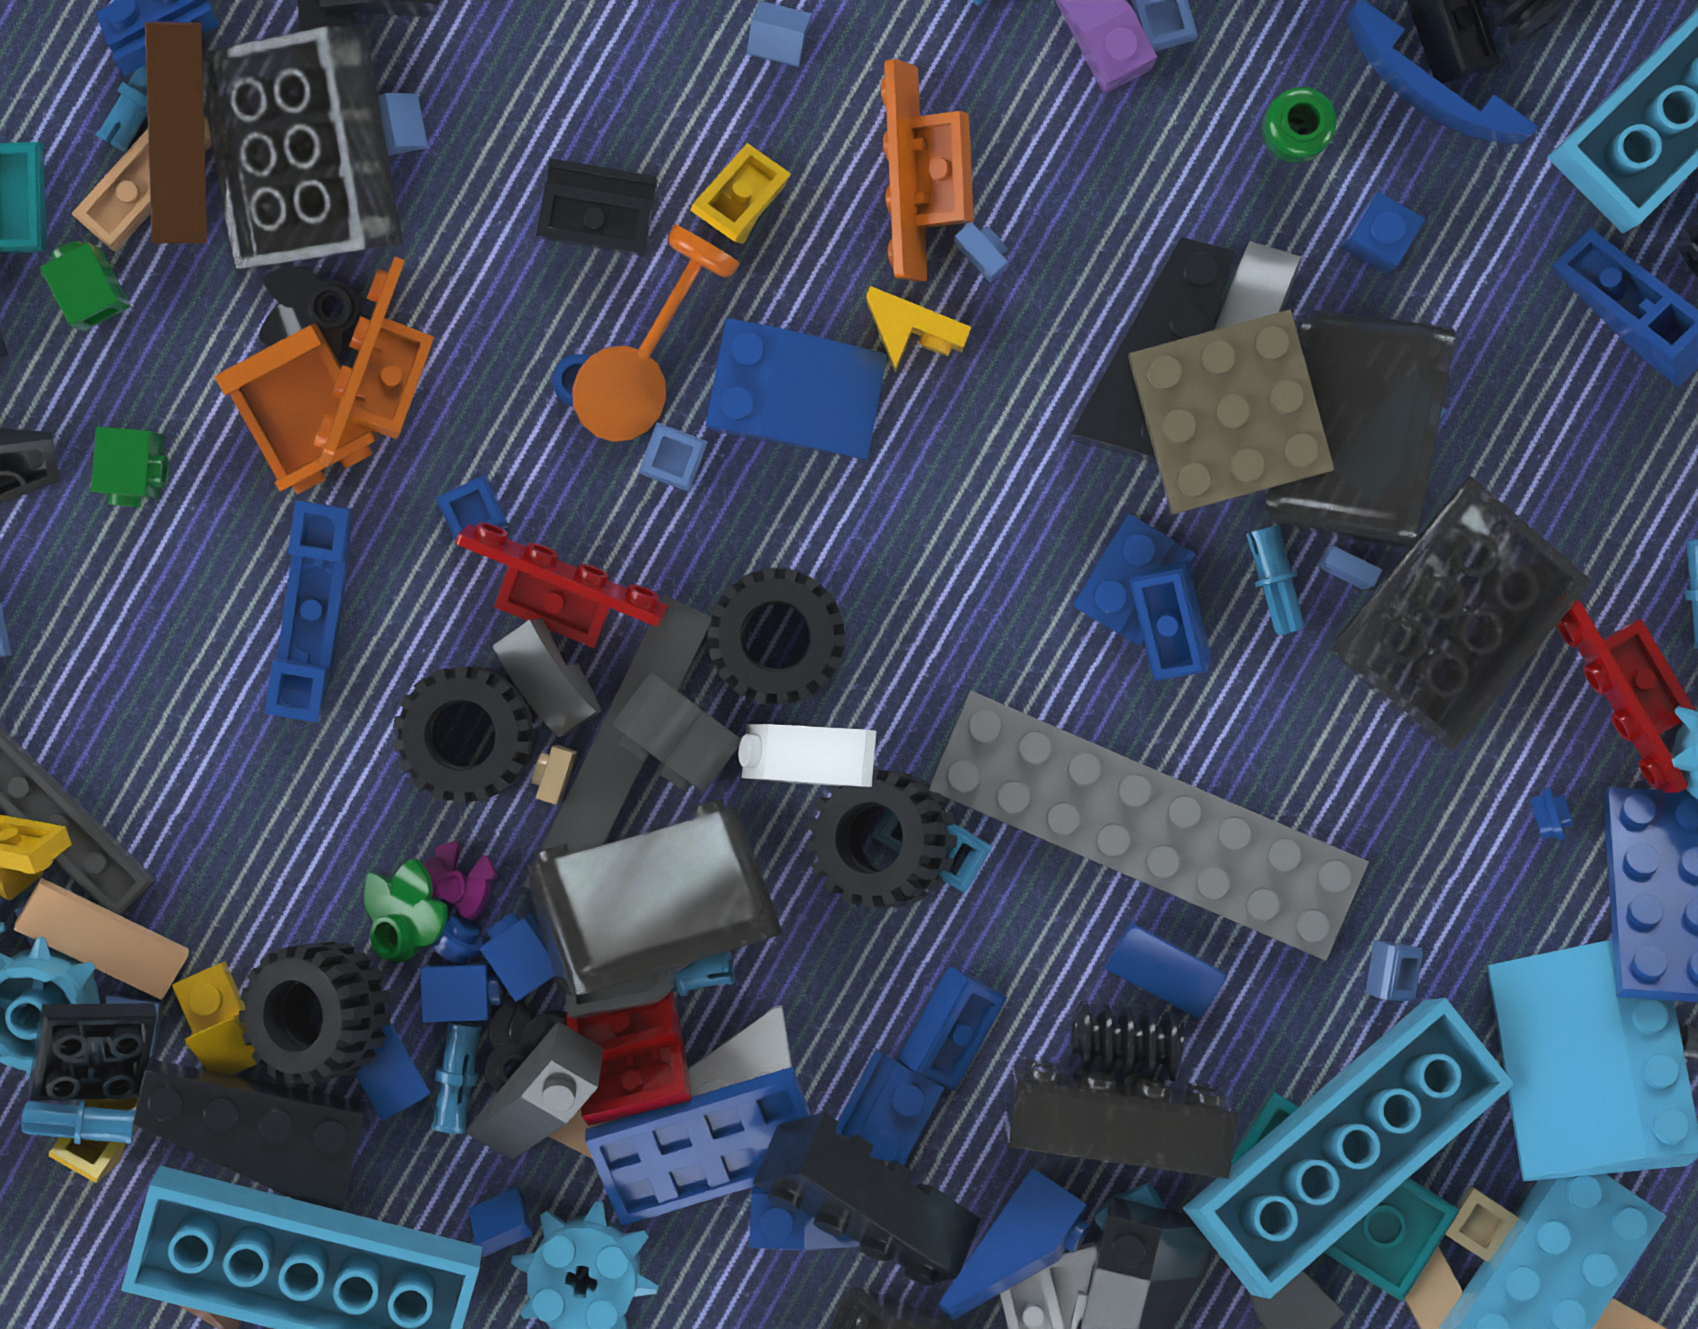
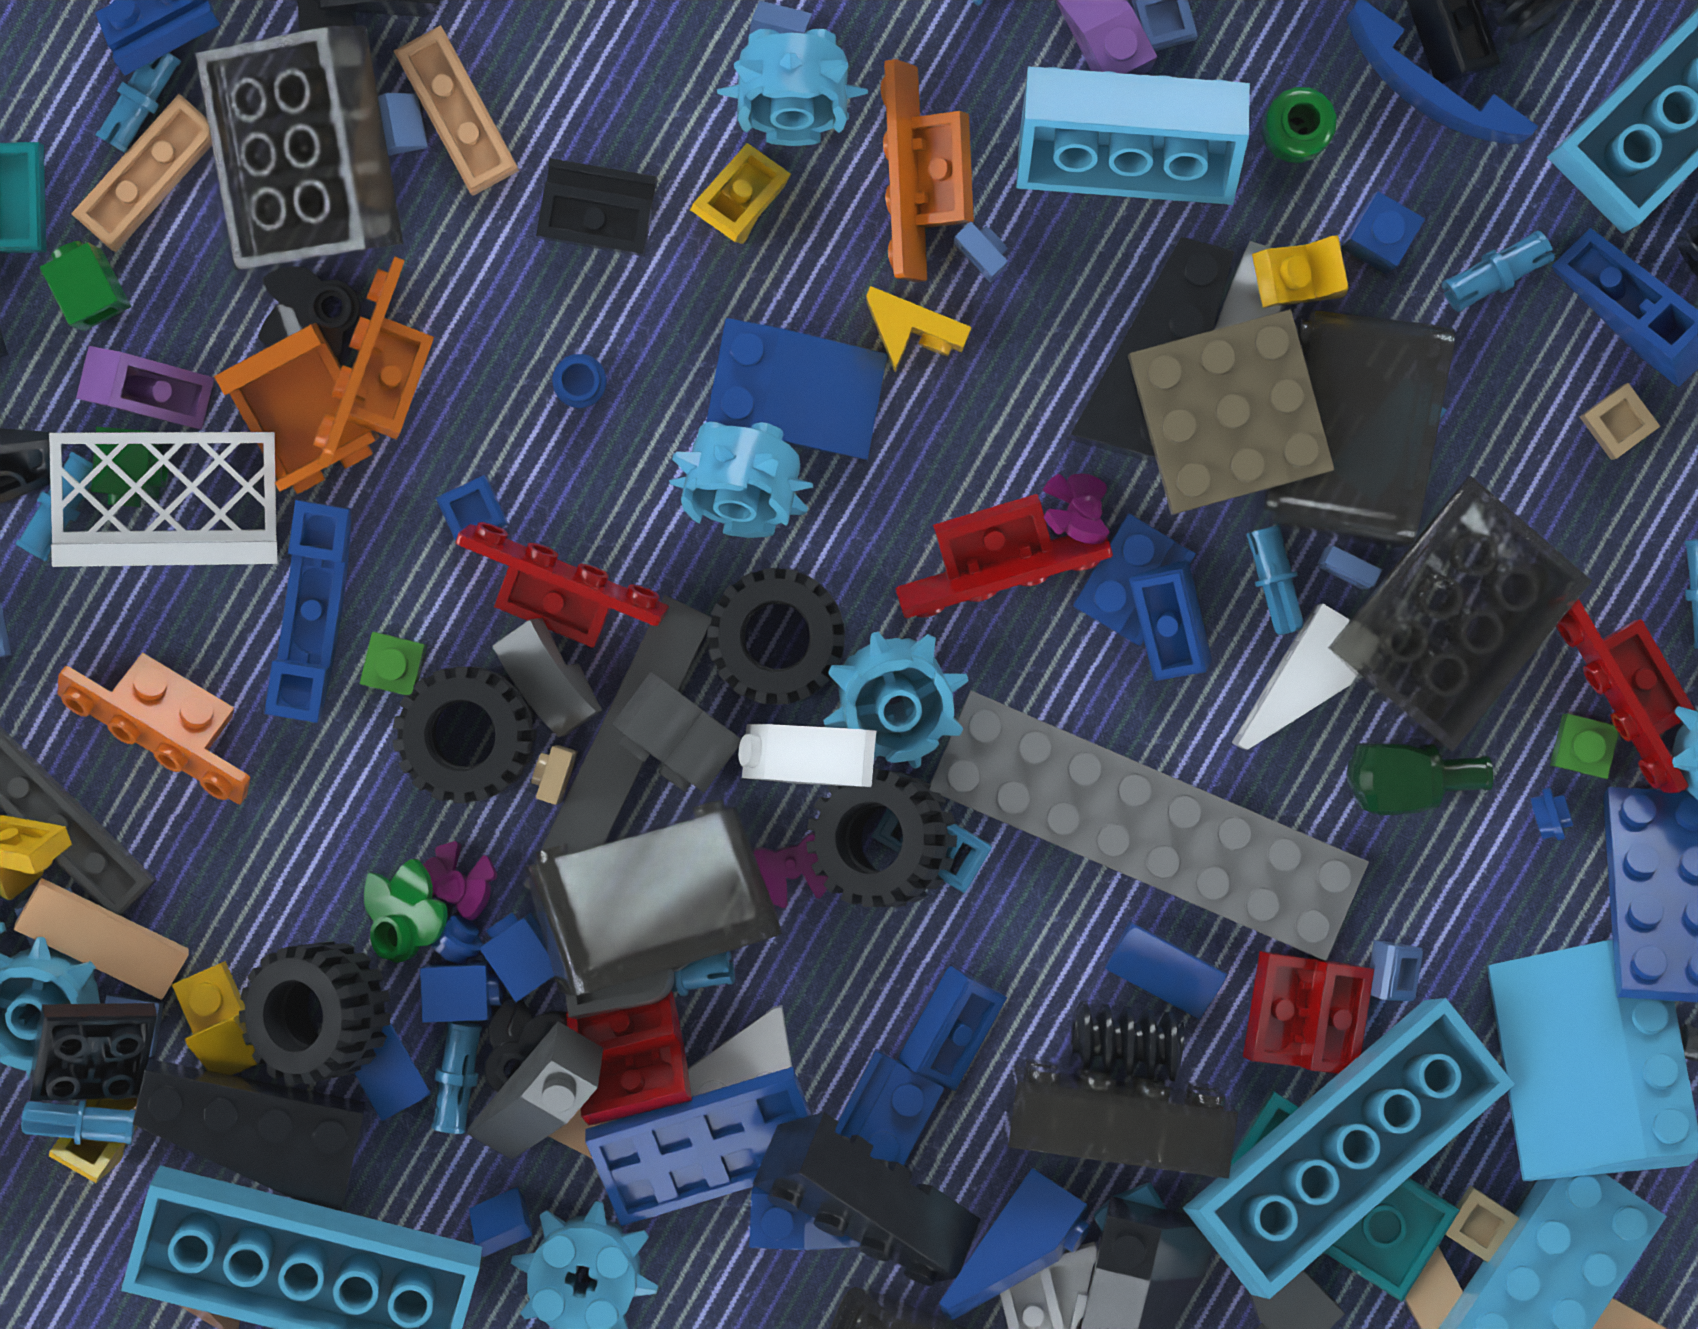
(38, 533): none -> dark azure pin
(145, 387): none -> medium lavender slope
(162, 546): none -> white fence
(163, 716): none -> orange bracket
(176, 131): reddish brown tile -> none
(393, 663): none -> bright green plate
(456, 110): none -> light nougat tile
(622, 387): orange piece -> none
(673, 457): medium blue tile -> none
(741, 479): none -> medium azure brick
(789, 863): none -> magenta piece
(792, 86): none -> medium azure brick
(891, 670): none -> medium azure brick
(993, 553): none -> red bracket
(1084, 511): none -> magenta piece
(1132, 135): none -> medium azure brick
(1301, 273): none -> yellow slope
(1302, 679): none -> white slope
(1307, 1012): none -> red slope
(1411, 779): none -> dark green piece
(1498, 271): none -> dark azure pin
(1584, 746): none -> bright green plate
(1619, 421): none -> tan plate

